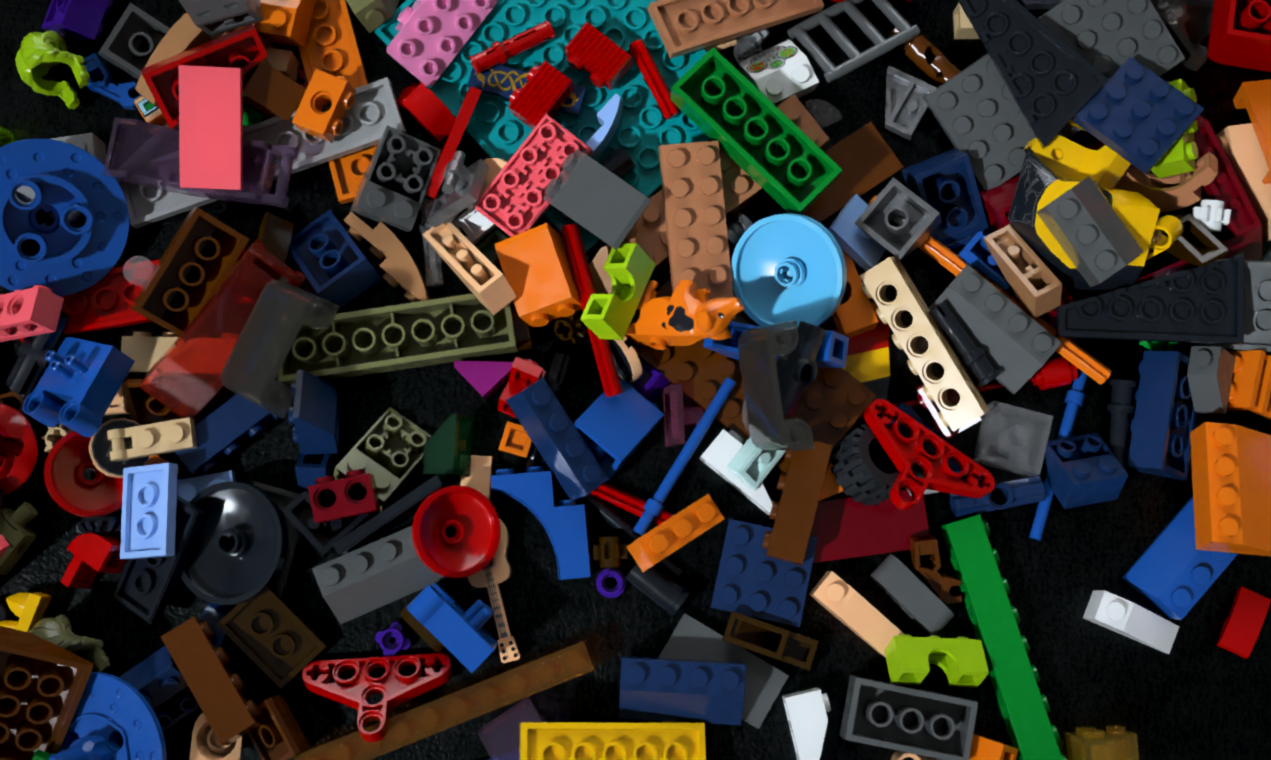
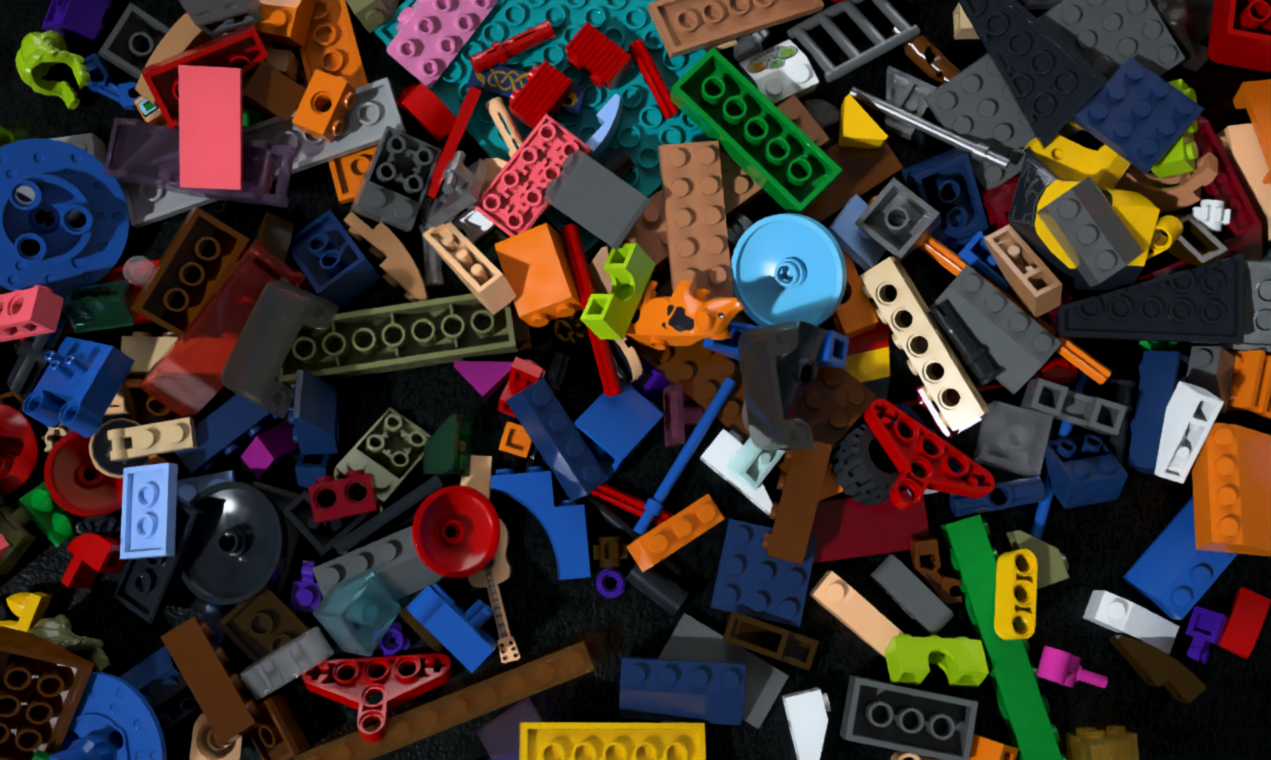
(48, 515): none -> green tile
(100, 306): none -> clear green brick
(270, 449): none -> magenta slope
(286, 663): none -> clear beam
(306, 592): none -> dark purple plate
(358, 613): none -> clear light blue slope
(497, 111): none -> light nougat pin
(858, 128): none -> yellow slope
(979, 152): none -> flat silver bar
(1024, 582): none -> yellow beam
(1051, 563): none -> olive slope
(1066, 669): none -> dark pink beam
(1073, 407): none -> dark grey arch
(1159, 668): none -> dark brown slope
(1185, 430): none -> white slope
(1204, 628): none -> dark purple plate

